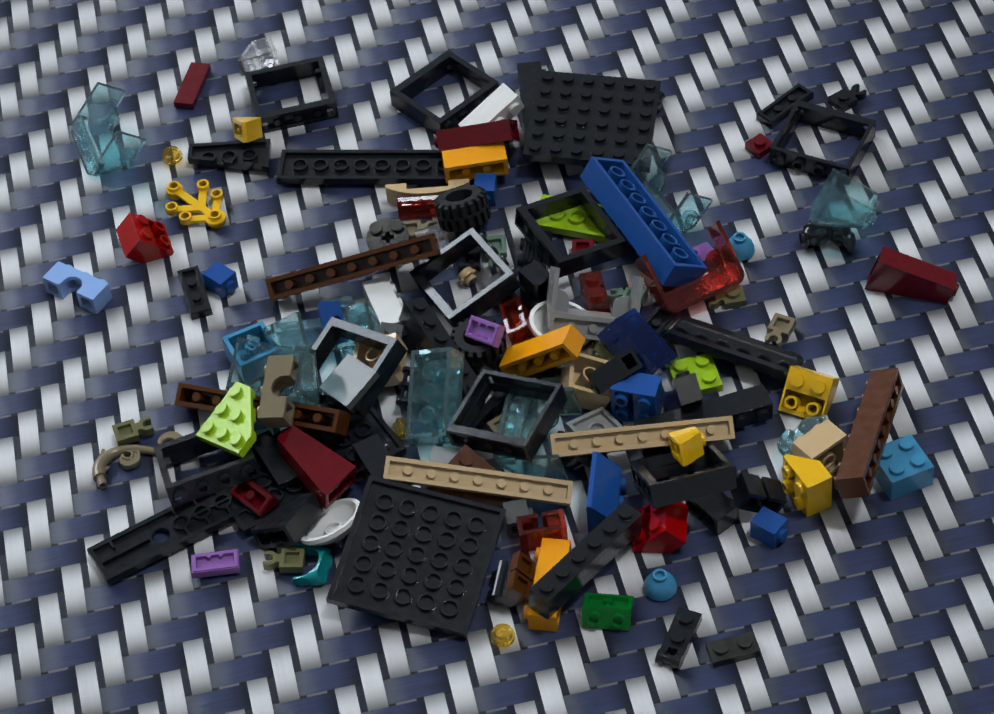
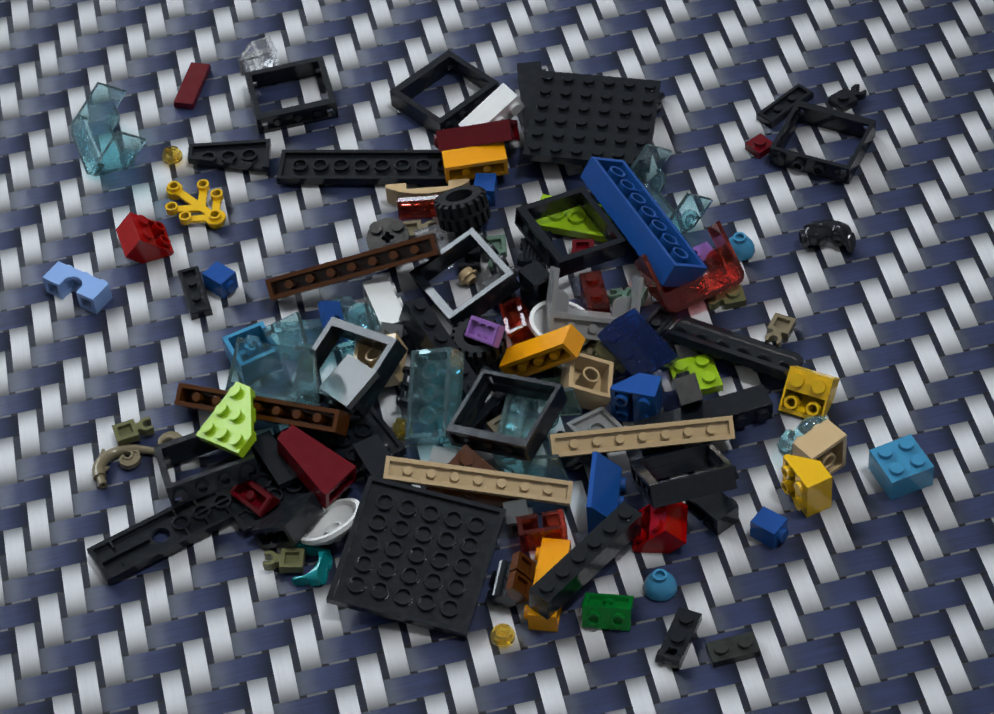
(215, 563): medium lavender plate -> none
(247, 128): yellow slope -> none
(279, 373): dark tan arch -> none
(615, 370): black slope -> none
(687, 445): yellow slope -> none
(756, 492): black piece -> none
(844, 203): clear light blue windscreen -> none
(869, 434): reddish brown brick -> none
(911, 277): dark red slope -> none

